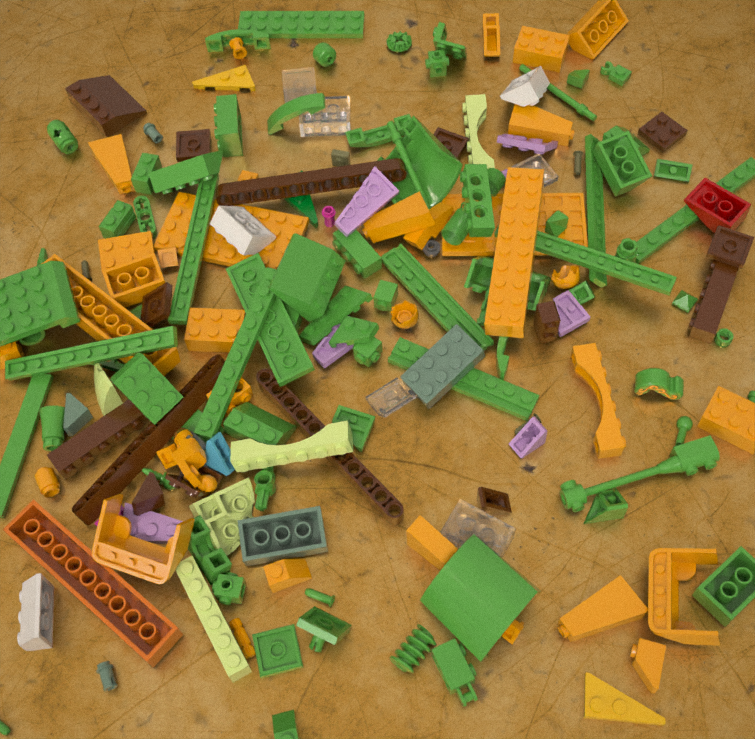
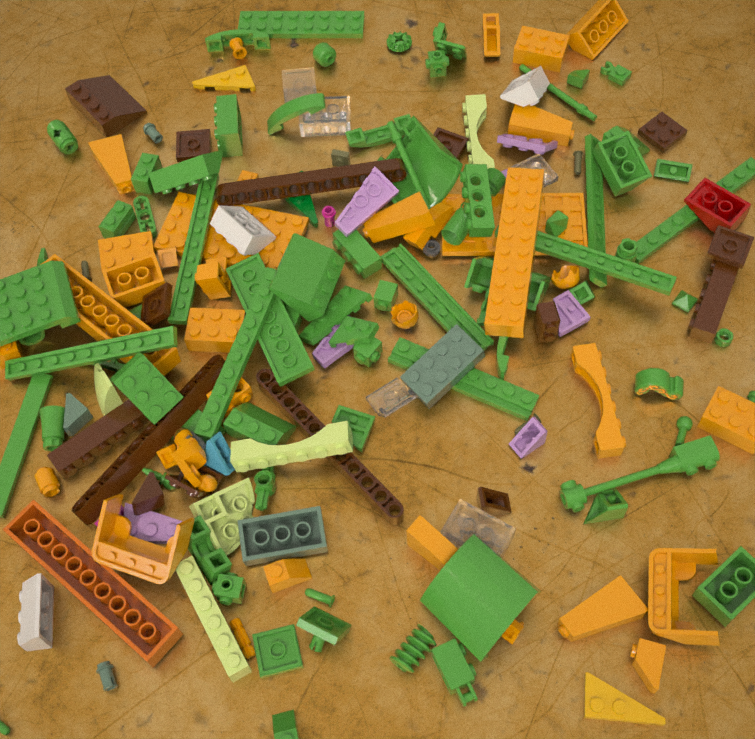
(214, 278): none -> light orange brick

